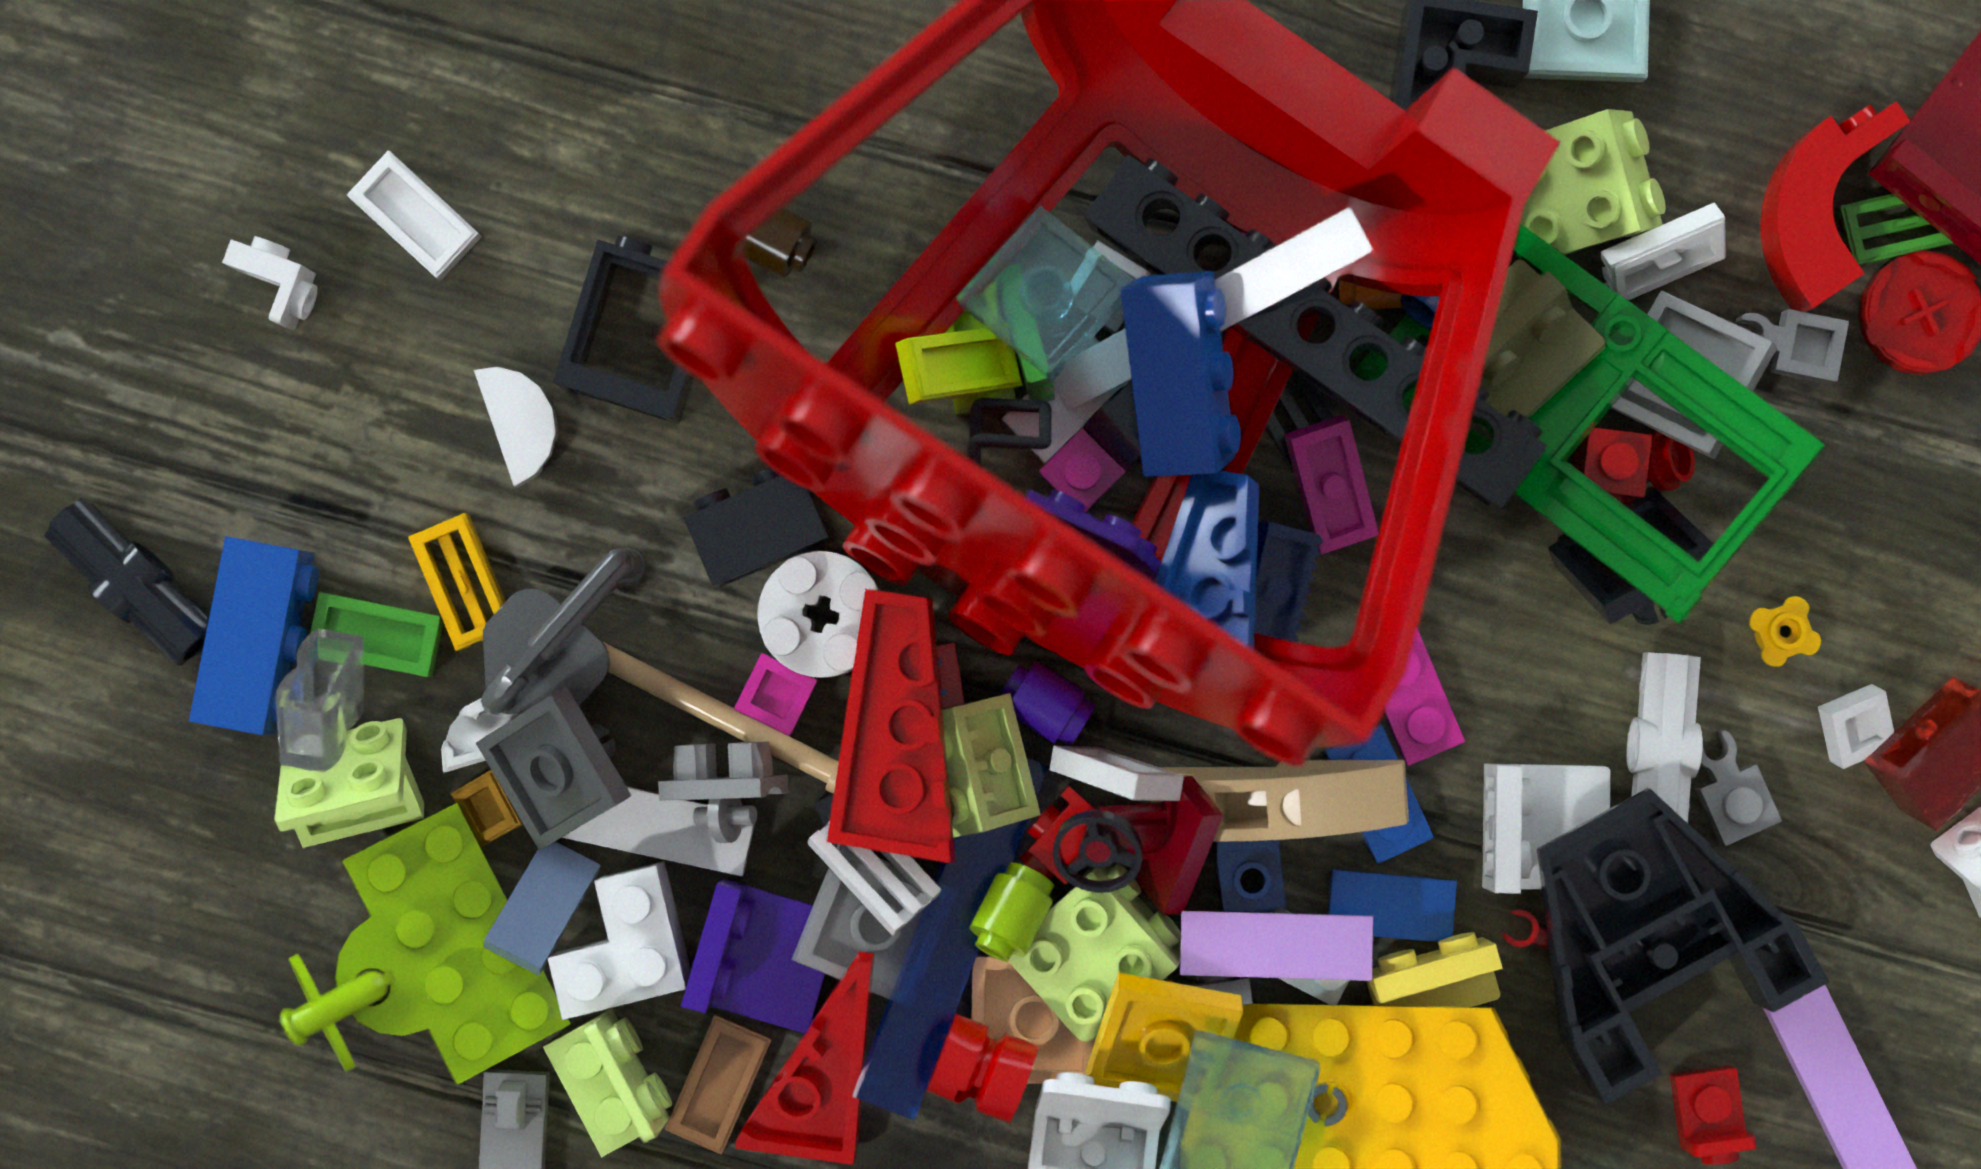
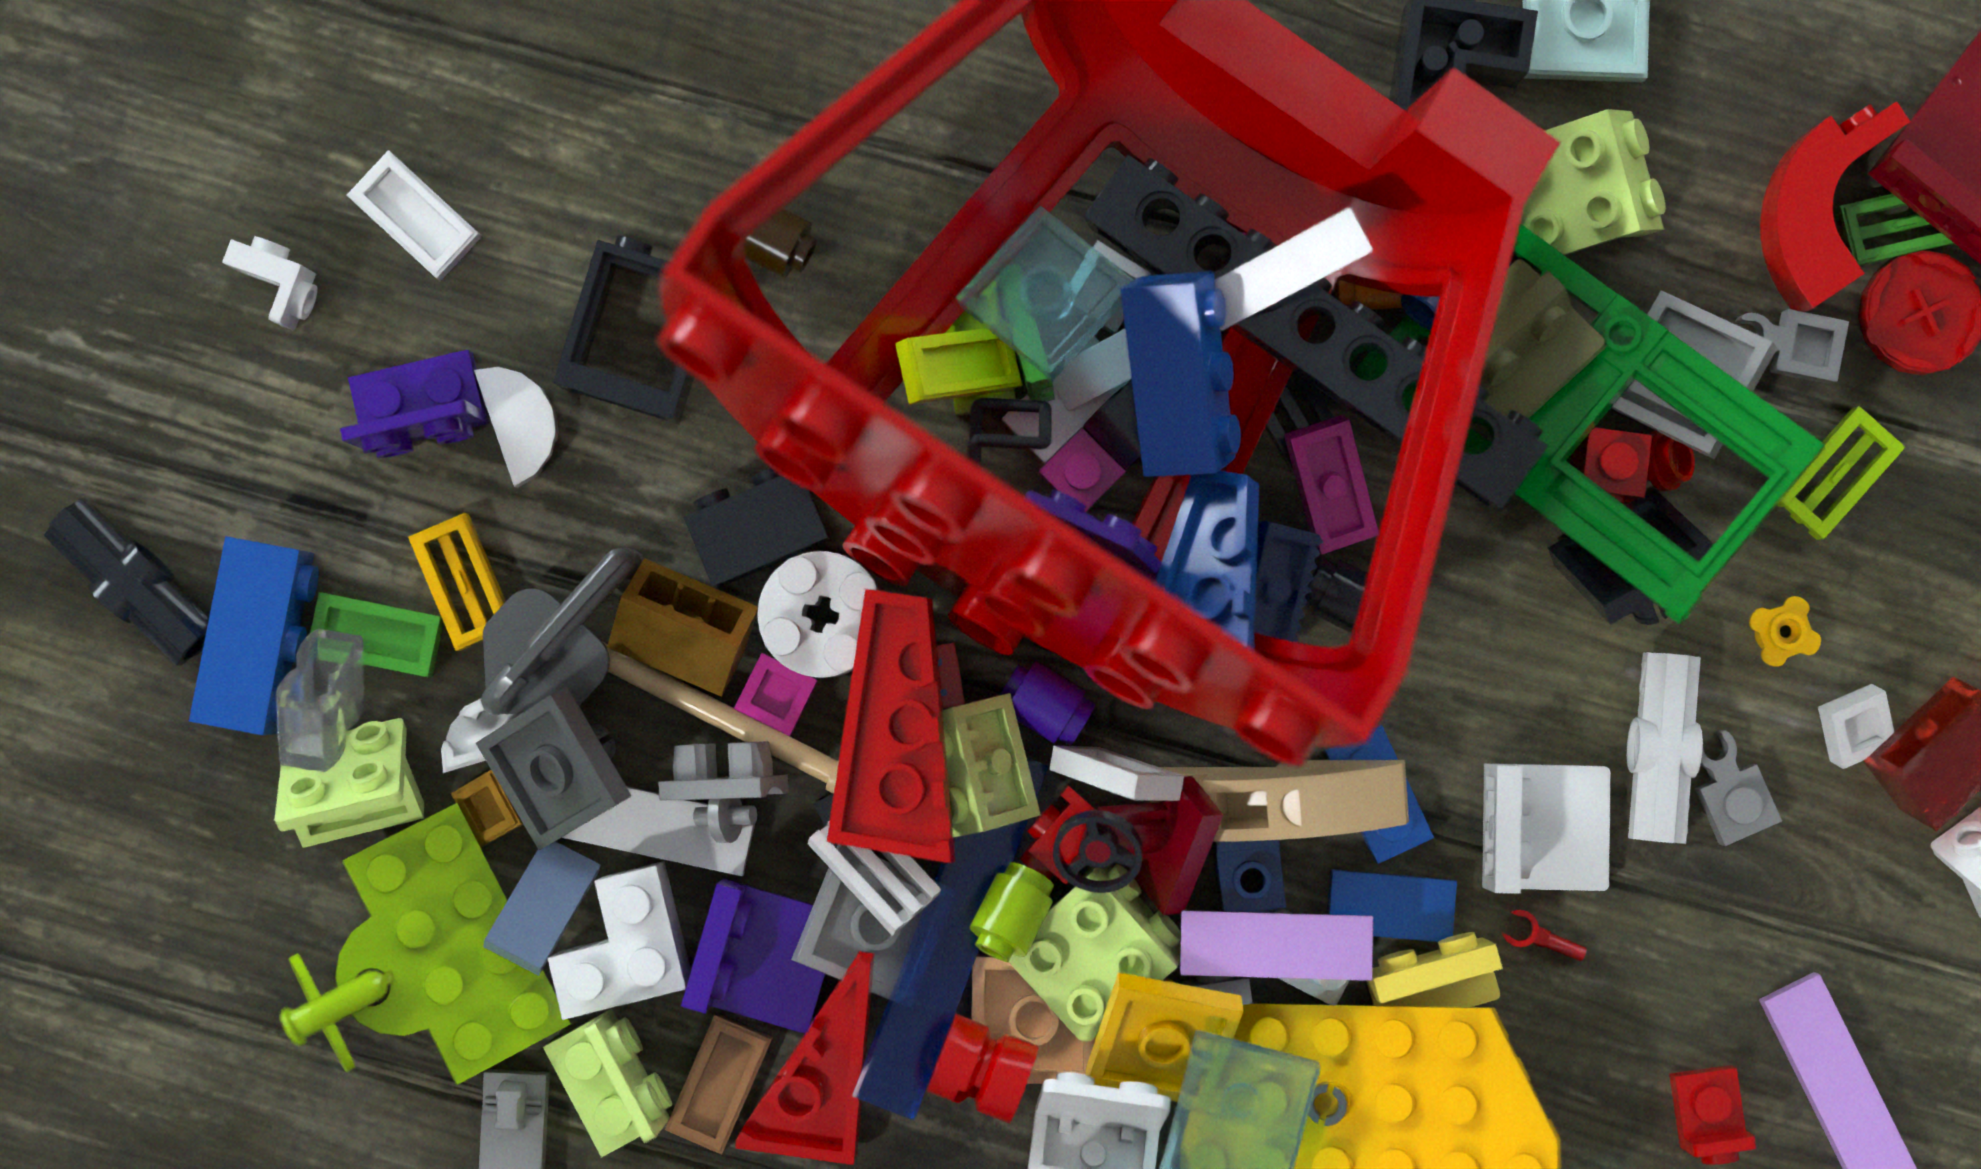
(416, 403): none -> dark purple bracket
(682, 627): none -> pearl gold brick
(1337, 593): none -> black brick
(1420, 711): dark pink plate -> none
(1640, 910): black wedge -> none
(1666, 252): white tile -> none
(1873, 431): none -> lime tile

